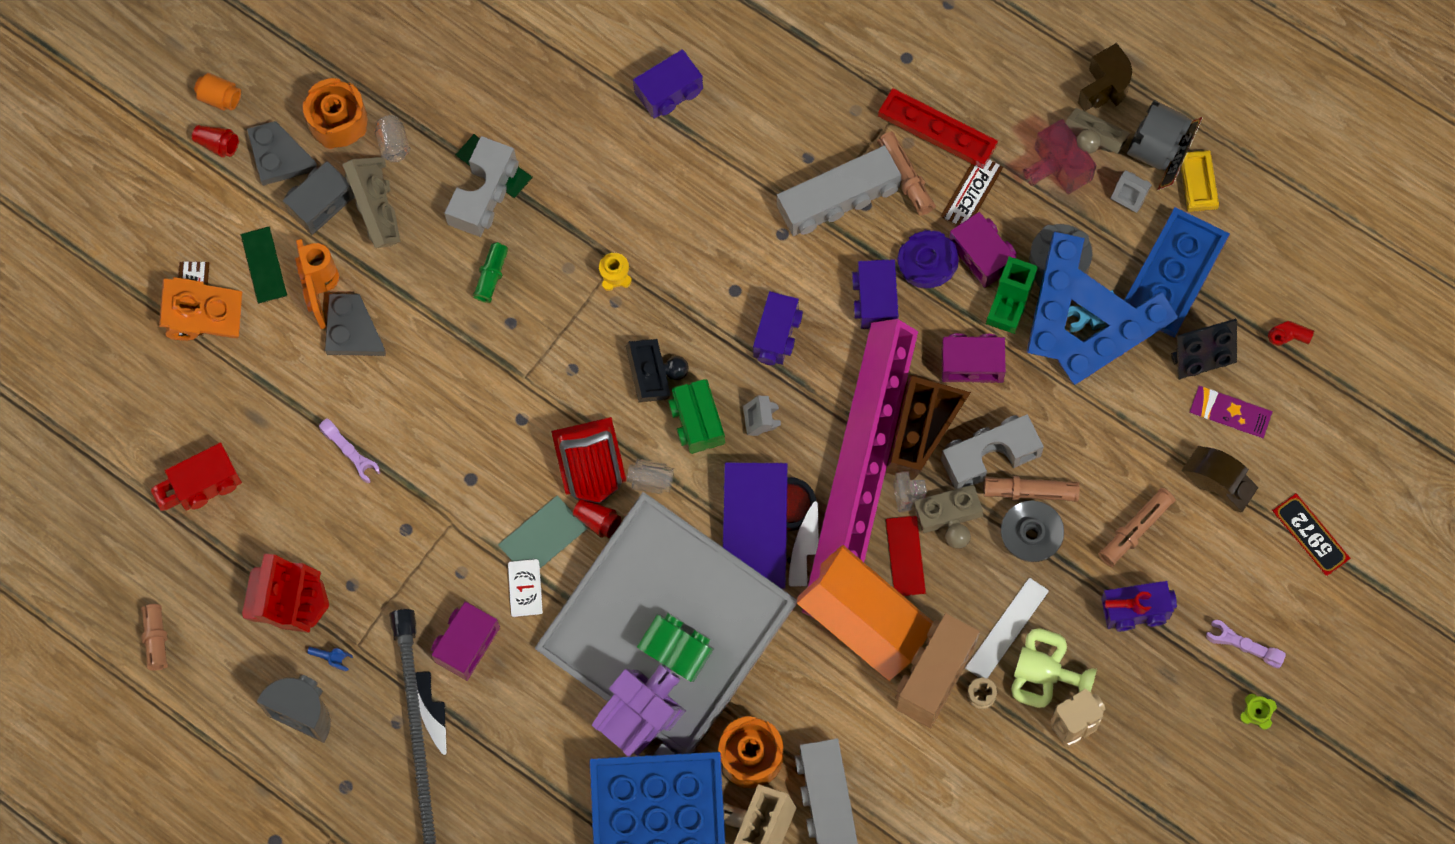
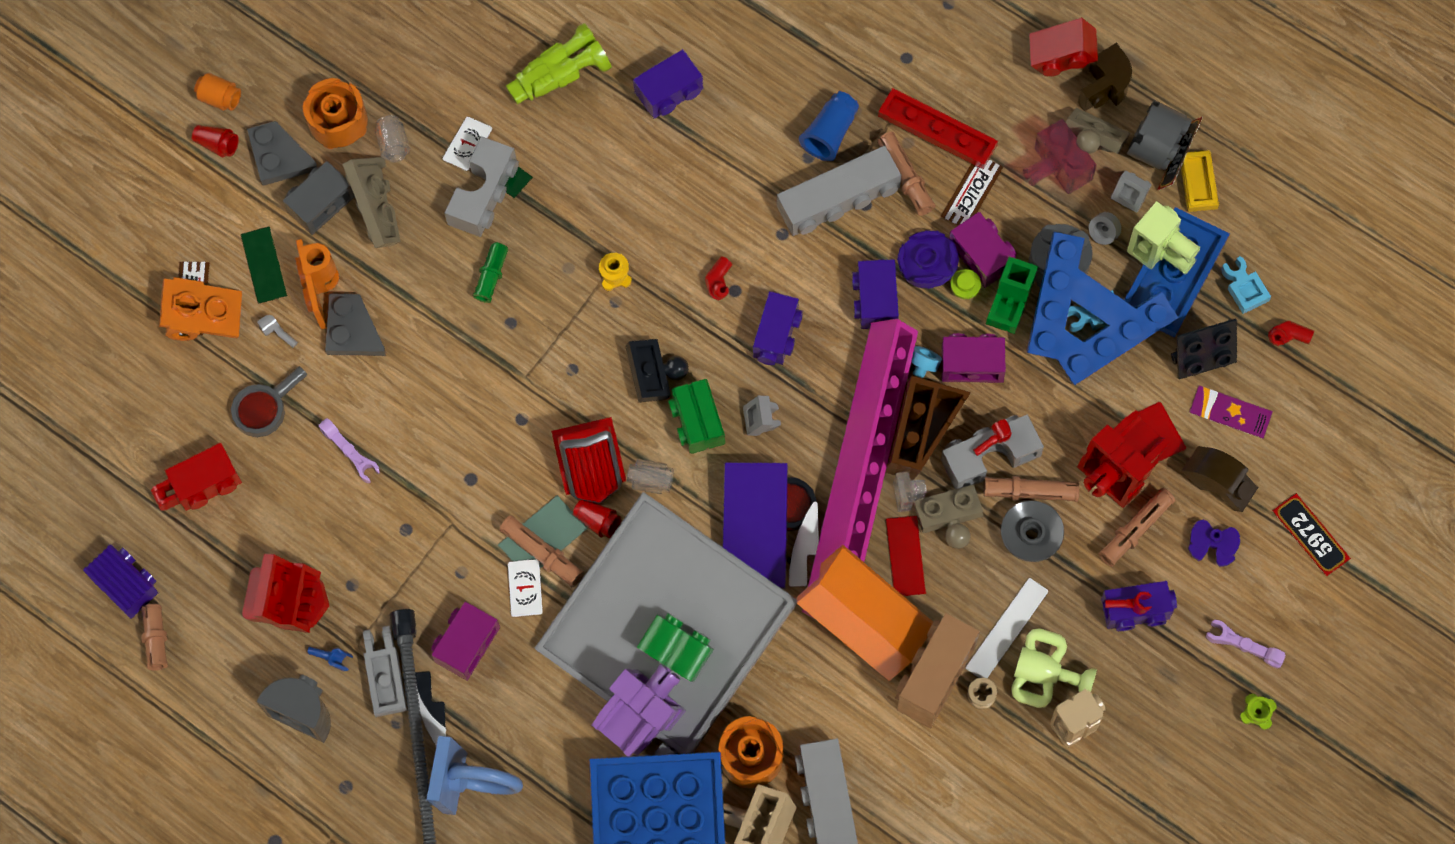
(121, 580): none -> dark purple brick
(260, 409): none -> piece
(269, 324): none -> light grey hand
(384, 675): none -> light grey hinge
(452, 775): none -> medium blue tile
(466, 142): none -> white sticker
(551, 559): none -> nougat pin
(555, 67): none -> lime piece
(715, 279): none -> red arm
(829, 127): none -> blue plant
(925, 361): none -> medium azure tile
(965, 284): none -> lime plate
(1001, 434): none -> red hand
(1063, 47): none -> red brick
(1105, 228): none -> light grey tile
(1122, 459): none -> red piece
(1159, 238): none -> yellowish green brick
(1160, 422): none -> red sticker
(1225, 542): none -> dark purple piece
(1246, 289): none -> medium azure plate

